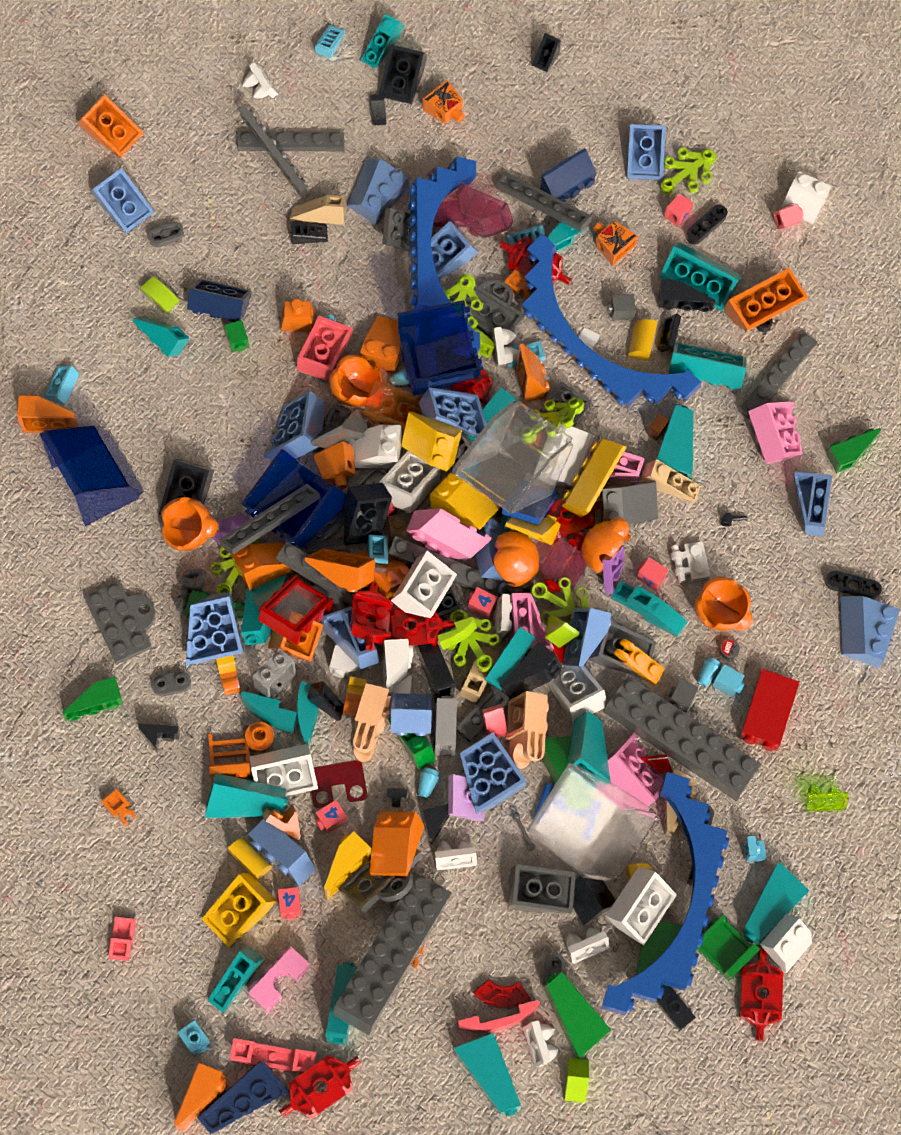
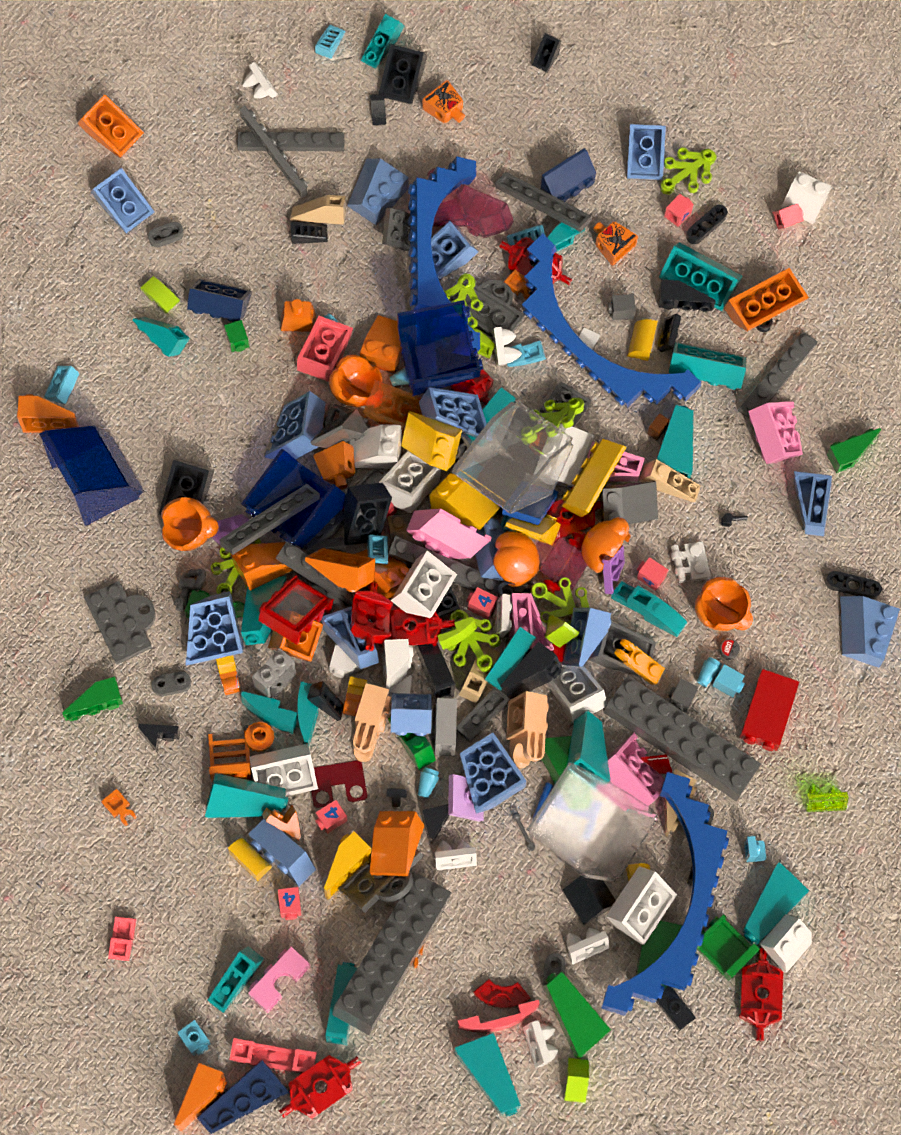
(238, 909): yellow slope -> none
(494, 721): coral slope -> none
(531, 375): orange slope -> none
(541, 889): dark grey slope -> none

